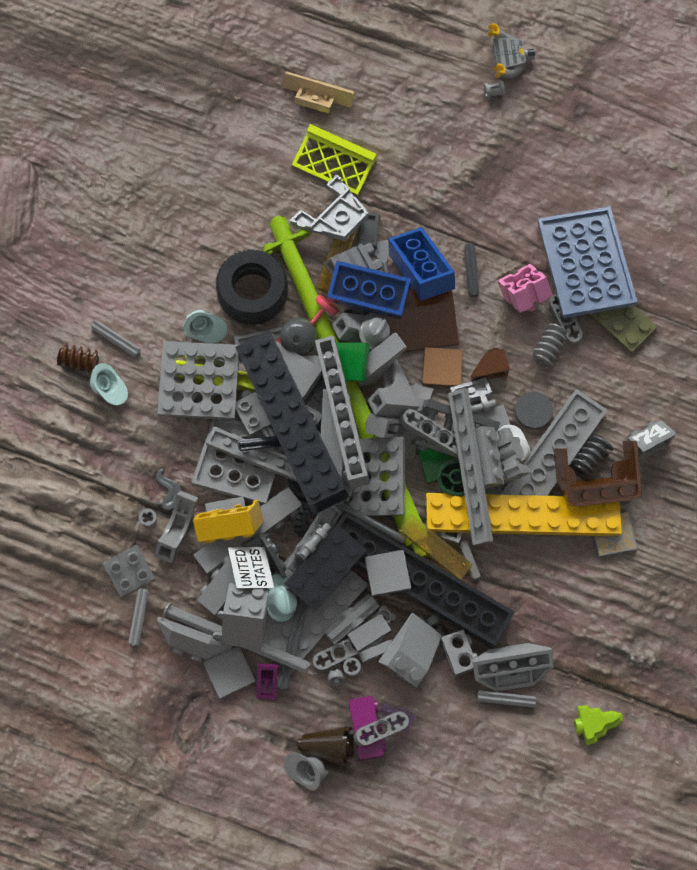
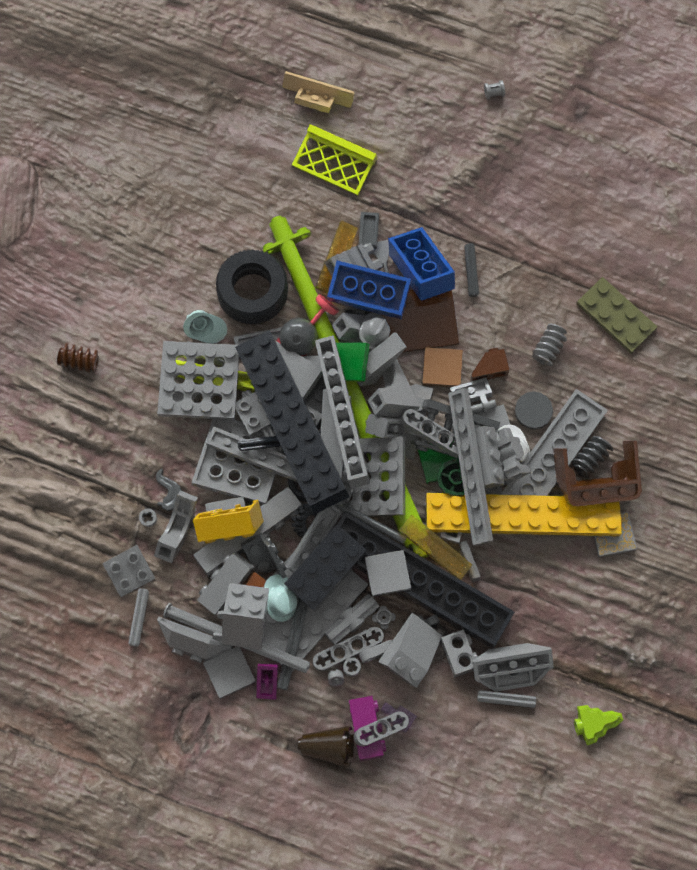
(108, 384): light aqua piece -> none
(115, 338): light grey axle -> none
(250, 567): white sticker -> none
(305, 770): light grey piece -> none
(308, 546): light grey plate -> none
(339, 218): light grey wing -> none
(369, 632): light grey tile -> none
(508, 53): torso -> none
(525, 288): bright pink brick -> none
(575, 329): light grey beam -> none
(587, 262): sand blue plate -> none
(652, 438): light grey slope -> none

